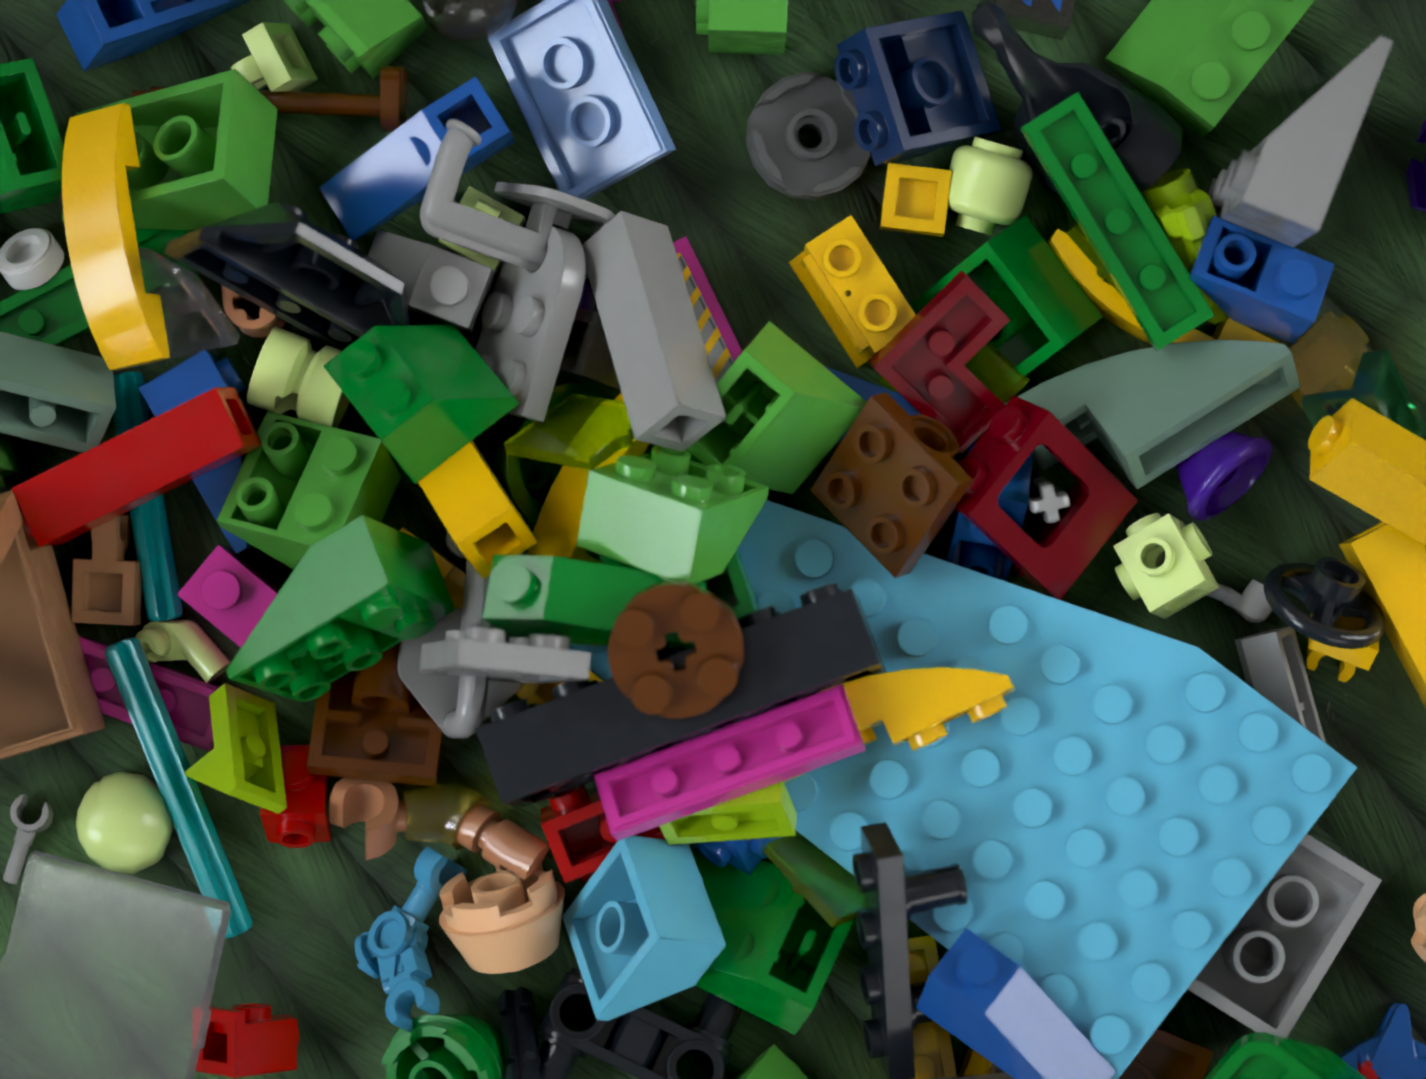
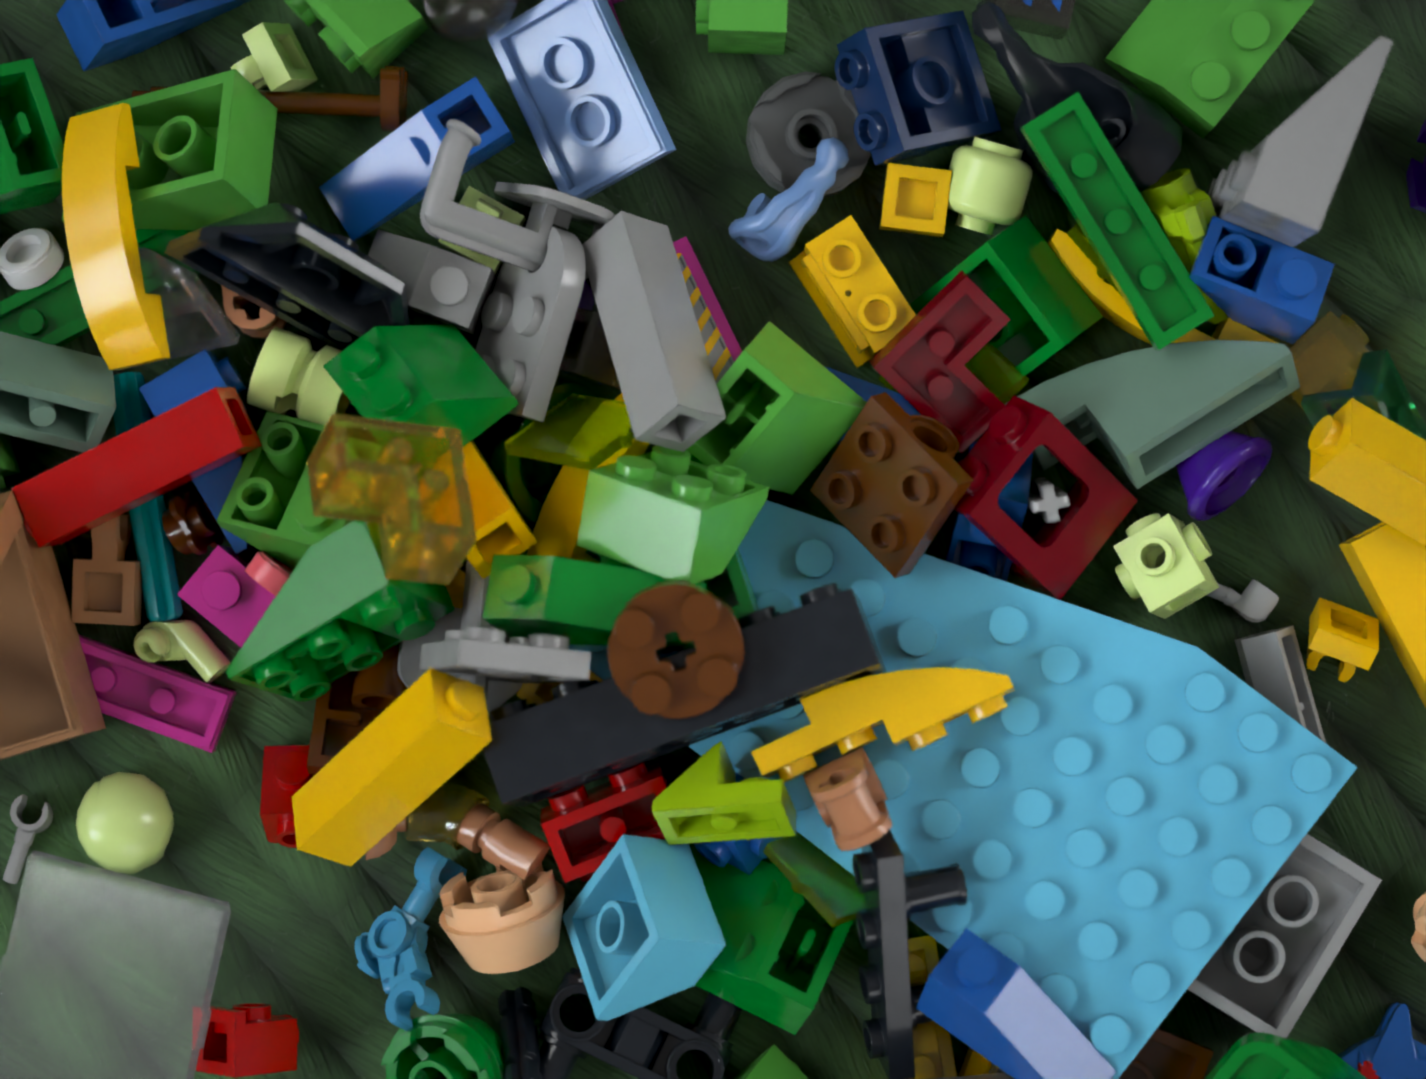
(177, 790): teal axle -> none
(191, 524): none -> reddish brown plate
(245, 750): lime slope -> none
(268, 572): none -> coral tile
(391, 767): none -> yellow brick
(406, 482): none -> clear yellow brick
(729, 762): dark pink tile -> none
(774, 225): none -> medium blue piece
(850, 800): none -> nougat piece
(1328, 591): black piece -> none

